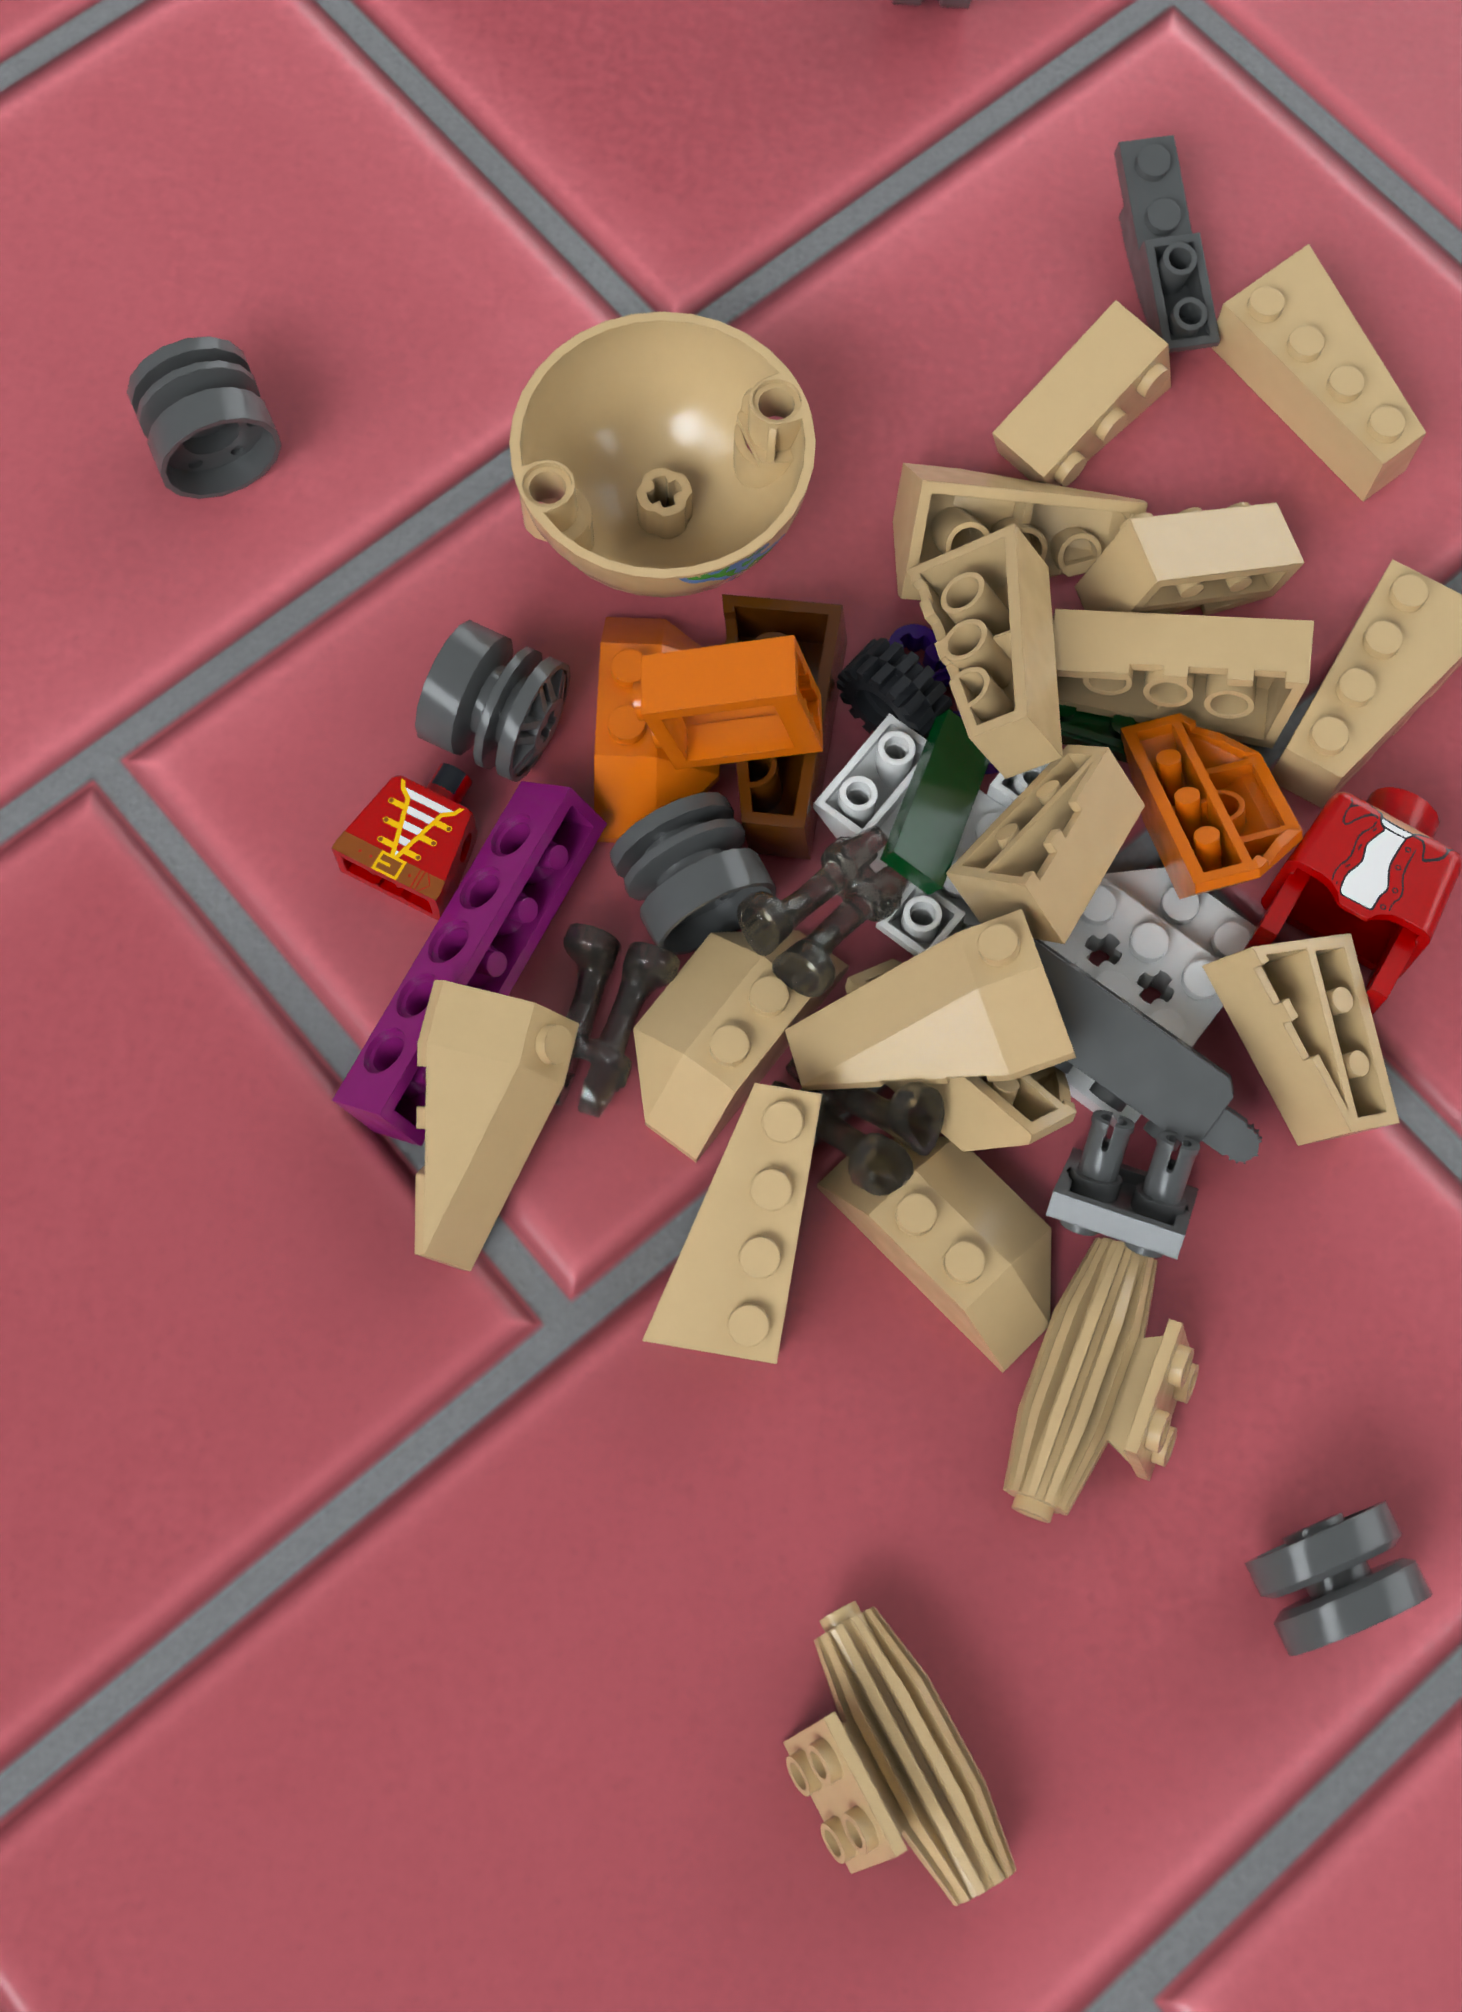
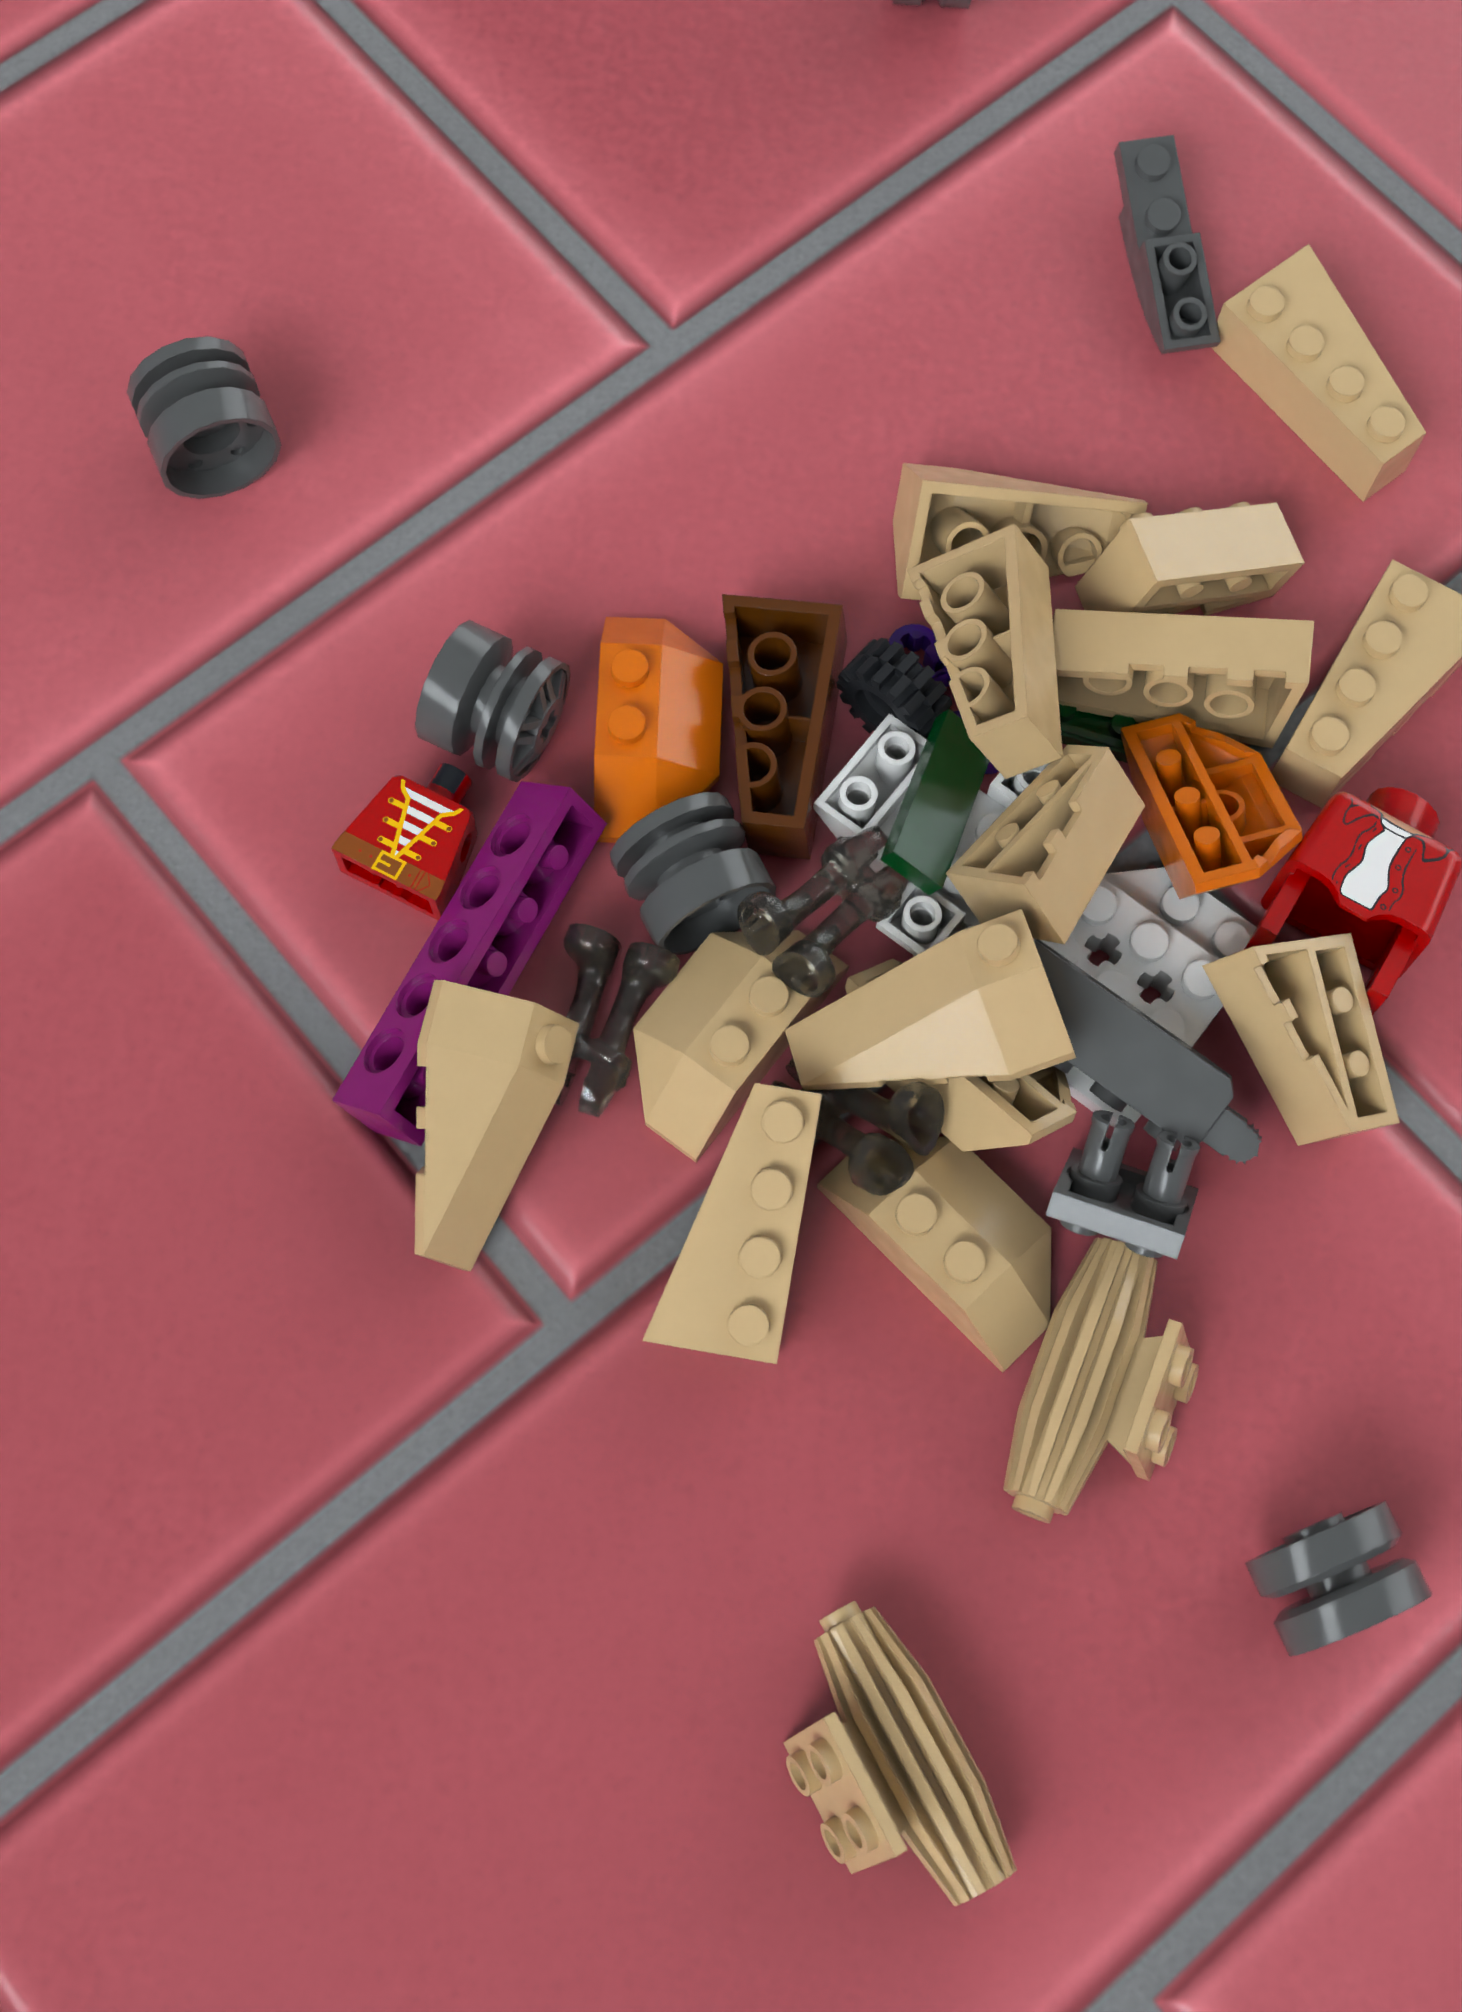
(646, 454): tan piece -> none
(730, 702): orange window -> none
(1086, 398): tan wedge -> none

